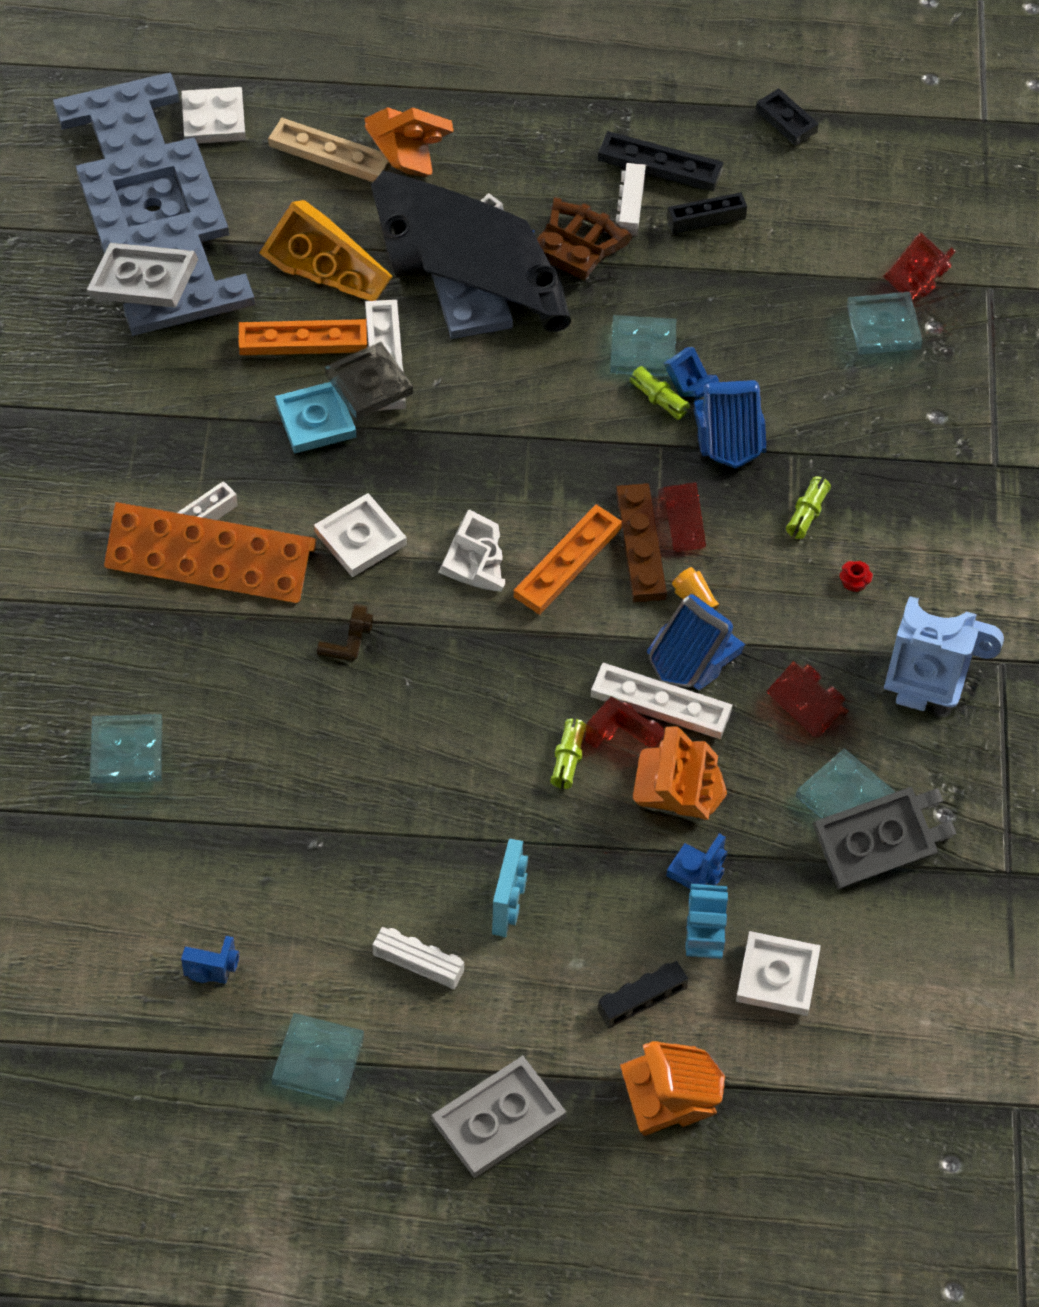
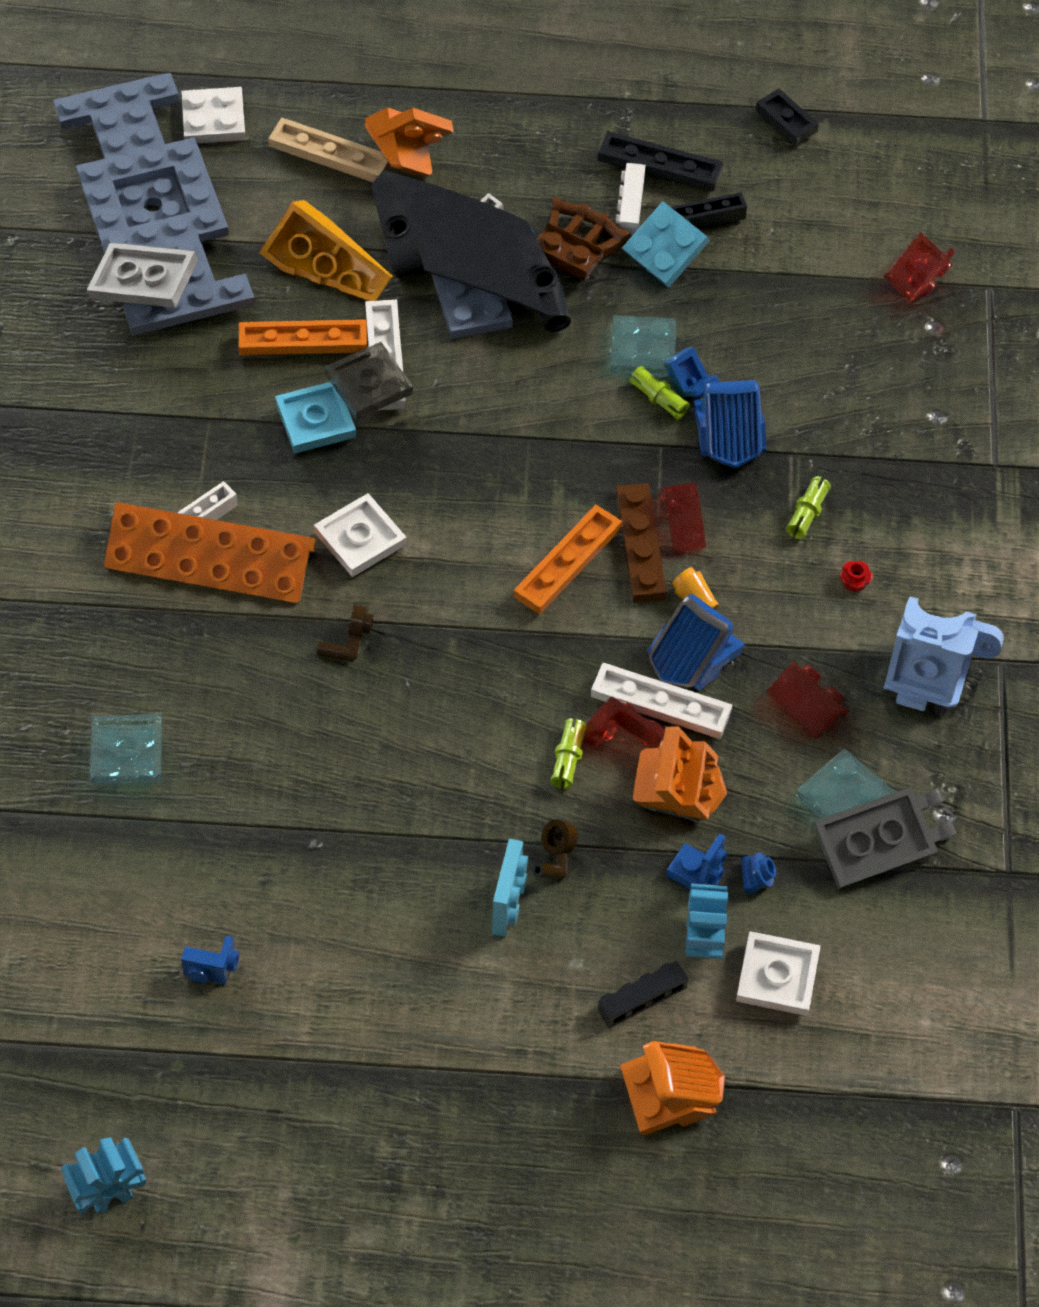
(103, 1175): none -> dark azure gear
(318, 1057): clear light blue plate -> none
(418, 957): white piece -> none
(475, 554): white slope -> none
(498, 1116): light grey plate -> none
(559, 839): none -> dark brown plate
(665, 244): none -> medium azure plate
(757, 872): none -> blue plate
(884, 323): clear light blue plate -> none

